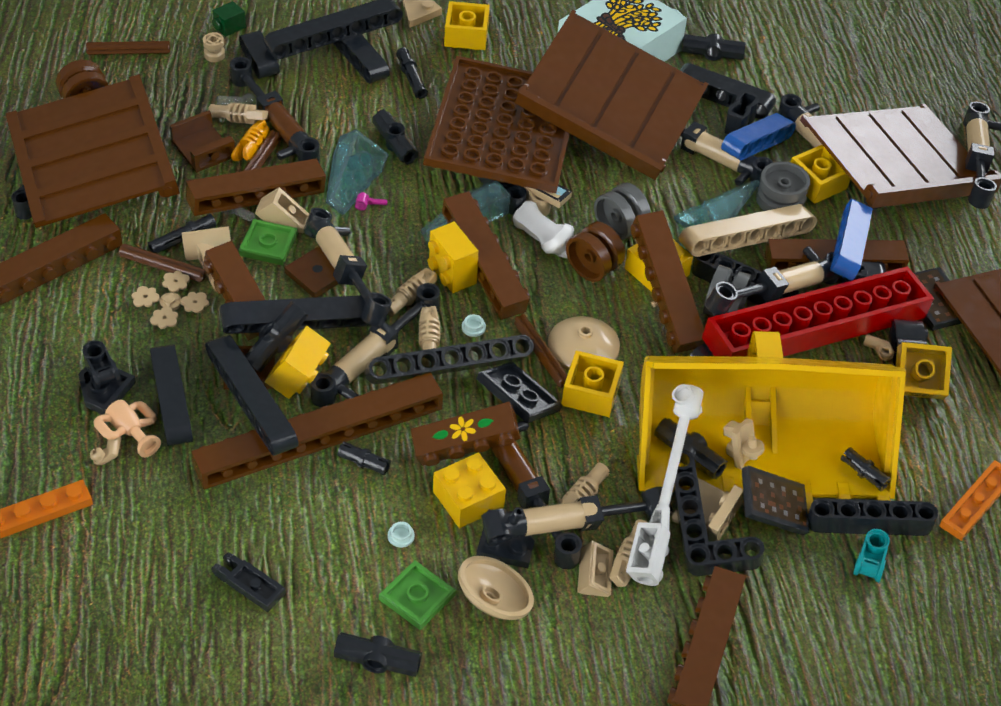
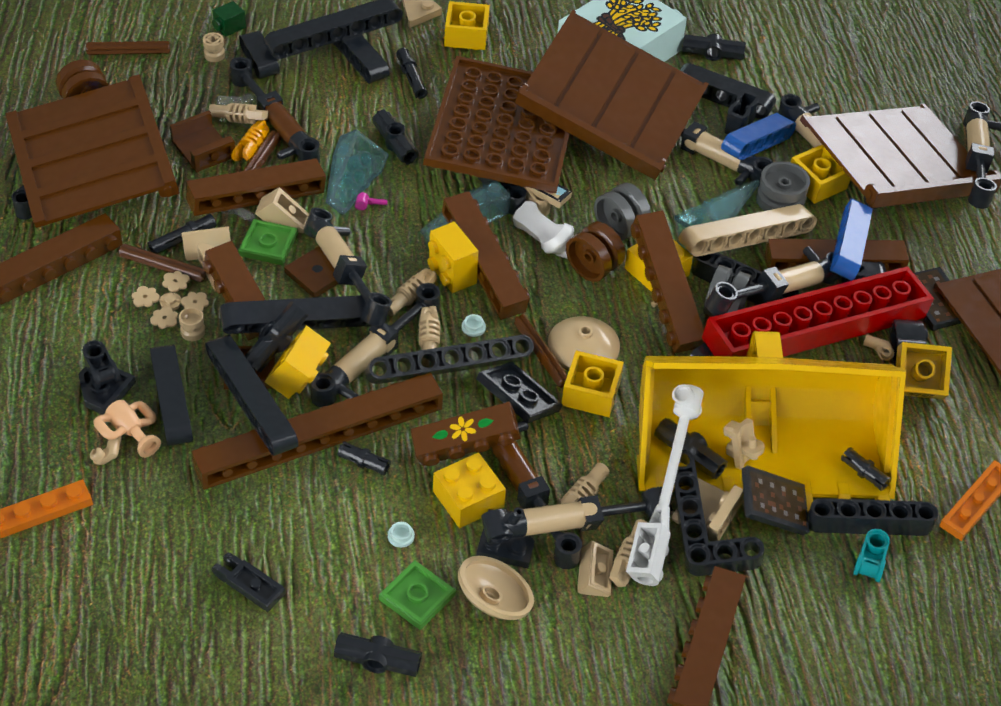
(192, 324): none -> tan wheel

